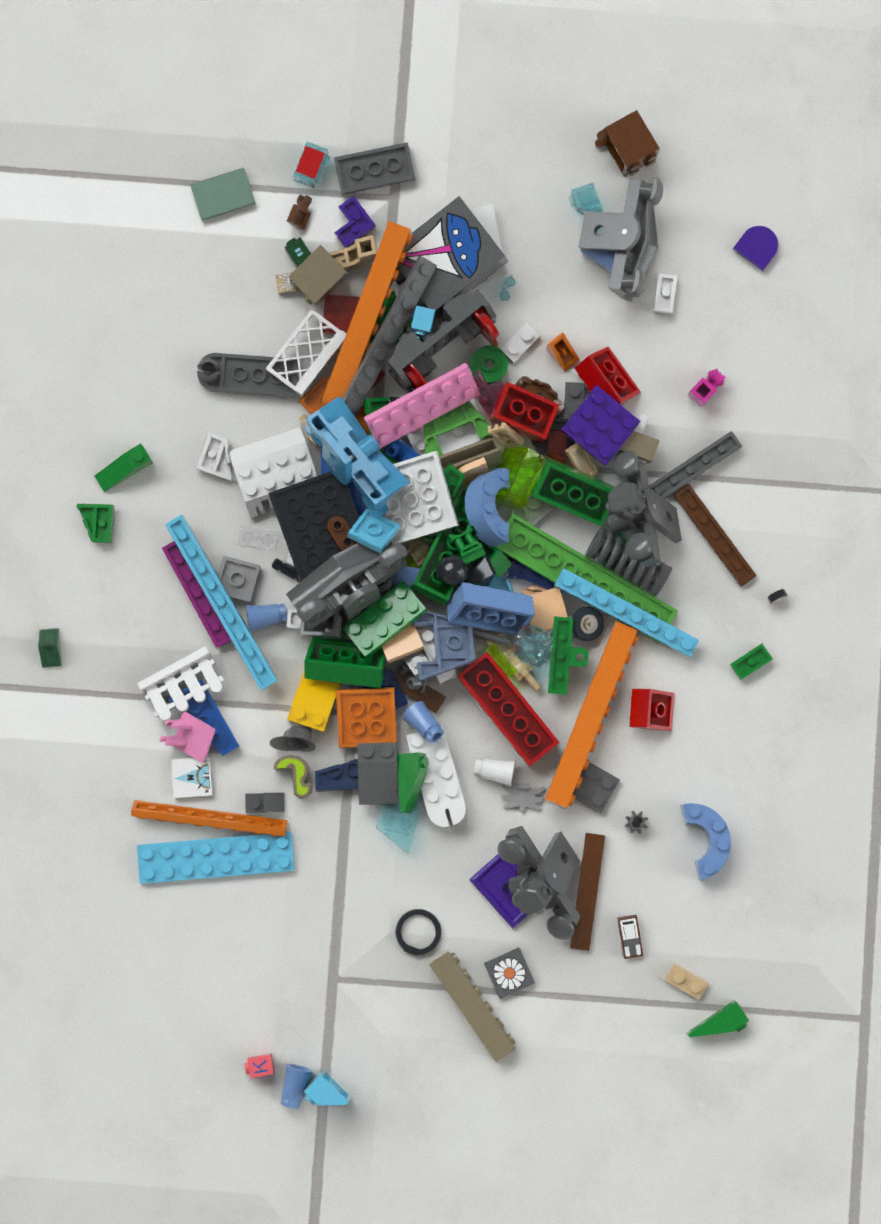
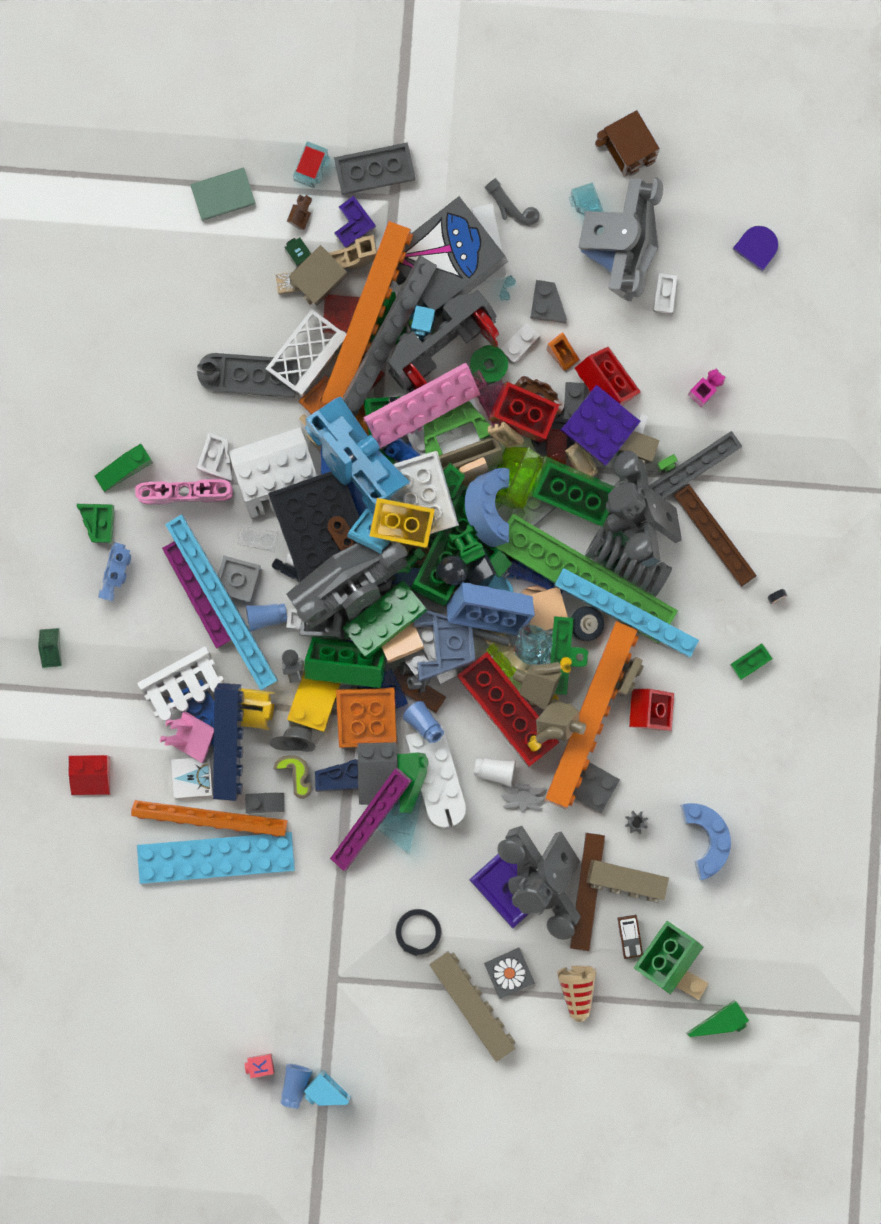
(89, 774): none -> red slope
(117, 567): none -> medium blue brick
(195, 488): none -> bright pink piece
(227, 741): none -> dark blue brick
(257, 699): none -> yellow cylinder
(291, 665): none -> dark grey hips
(370, 819): none -> magenta plate
(402, 522): none -> yellow slope
(414, 555): none -> green piece
(505, 204): none -> dark grey plant
(541, 682): none -> dark tan torso
(547, 303): none -> dark grey wing
(556, 722): none -> dark tan torso
(578, 990): none -> tan cone
(627, 880): none -> dark tan brick
(633, 670): none -> dark tan plate
(667, 464): none -> bright green plate
(668, 957): none -> green brick

